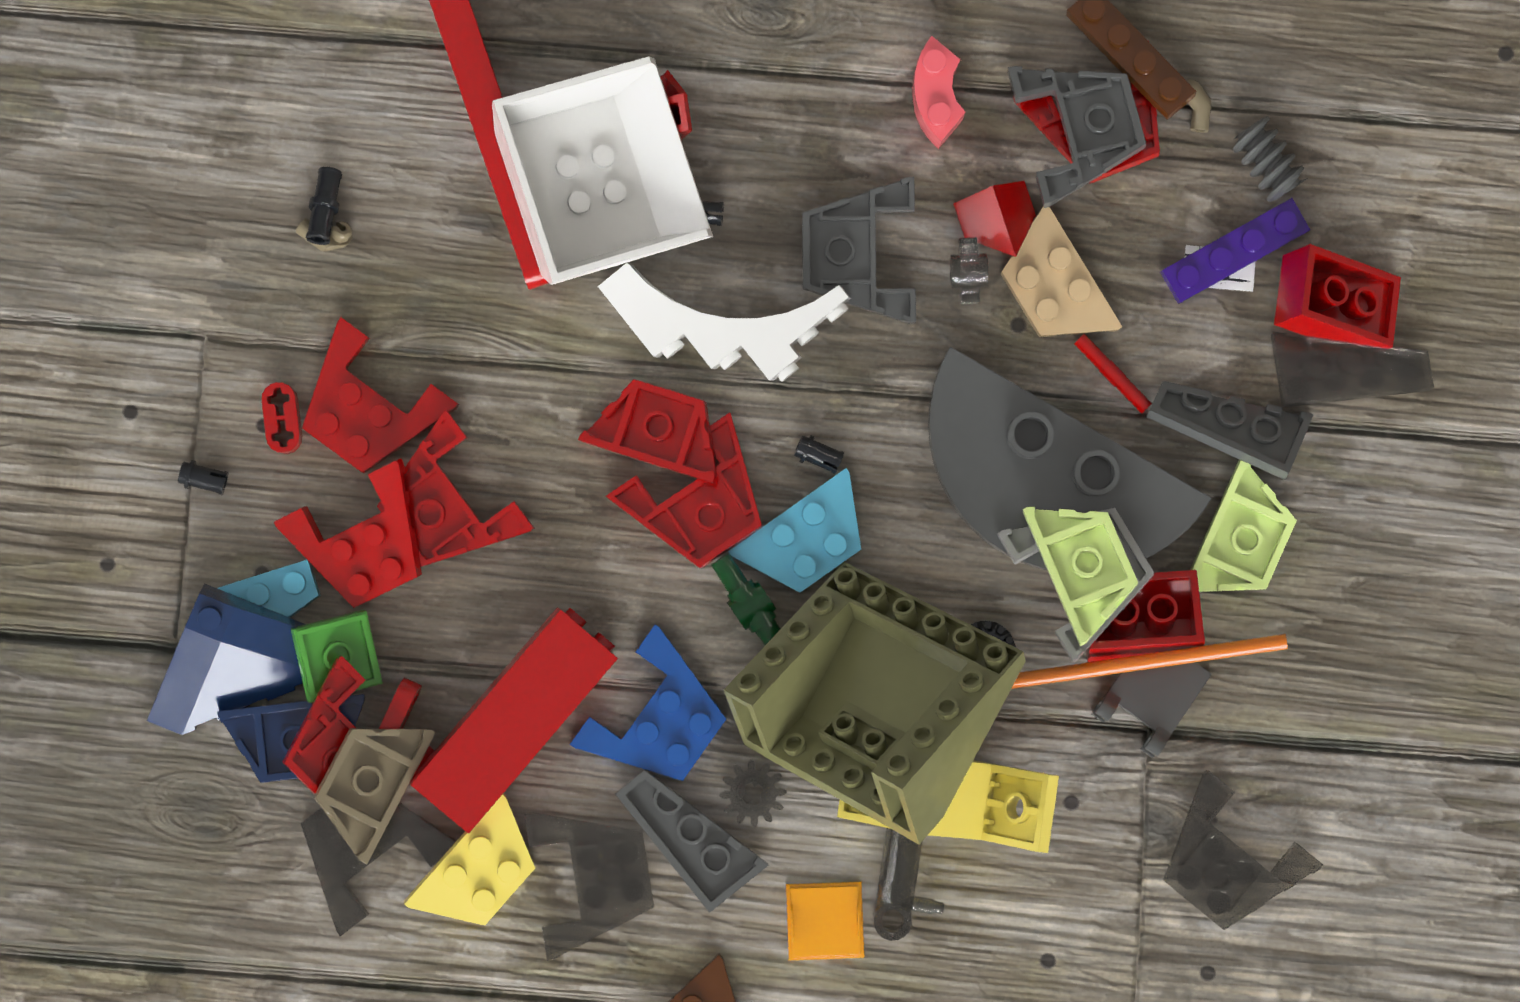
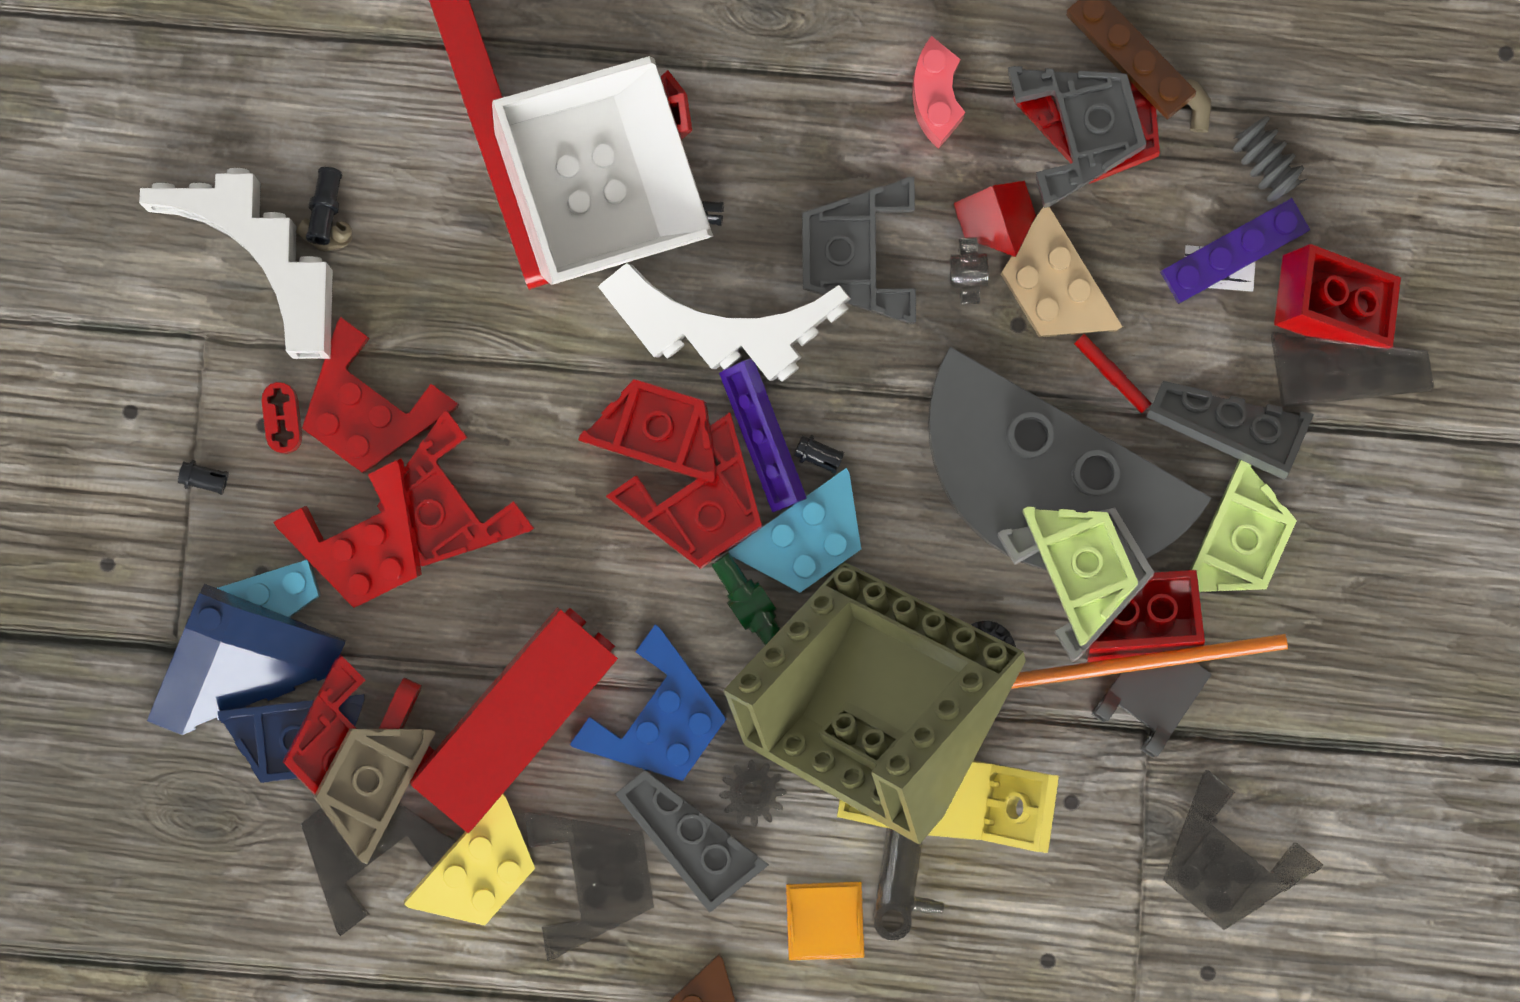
(234, 209): none -> white arch
(325, 640): bright green tile -> none
(762, 435): none -> dark purple plate

